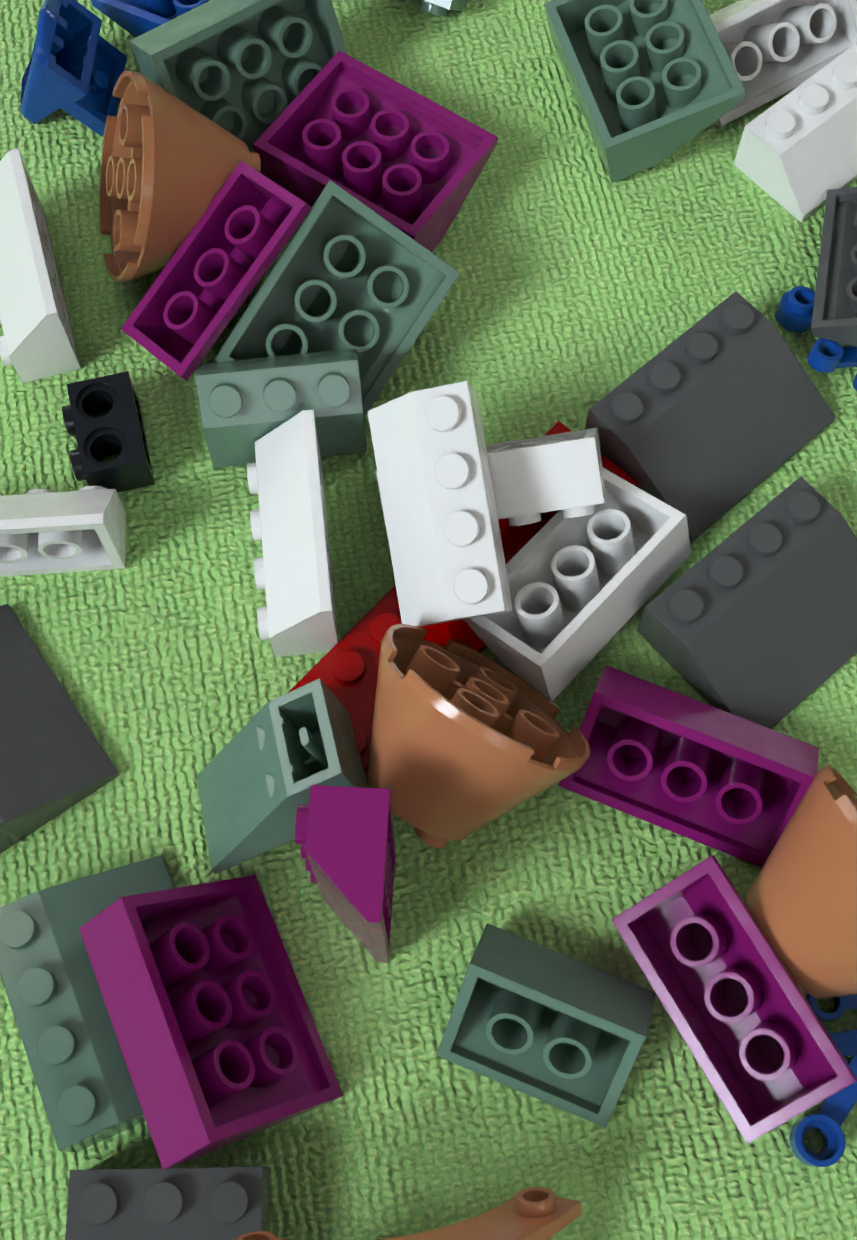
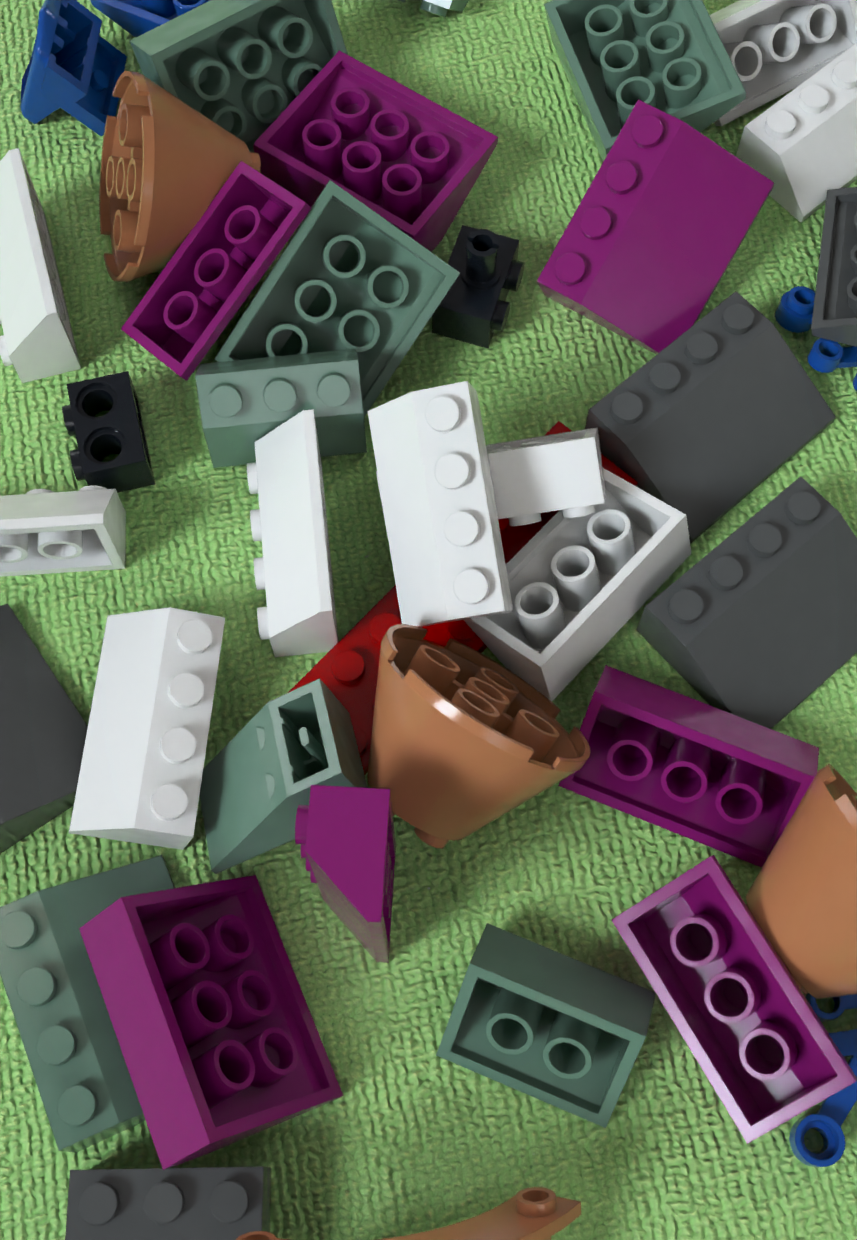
(148, 727): none -> white slope
(477, 298): none -> black brick
(654, 230): none -> magenta slope

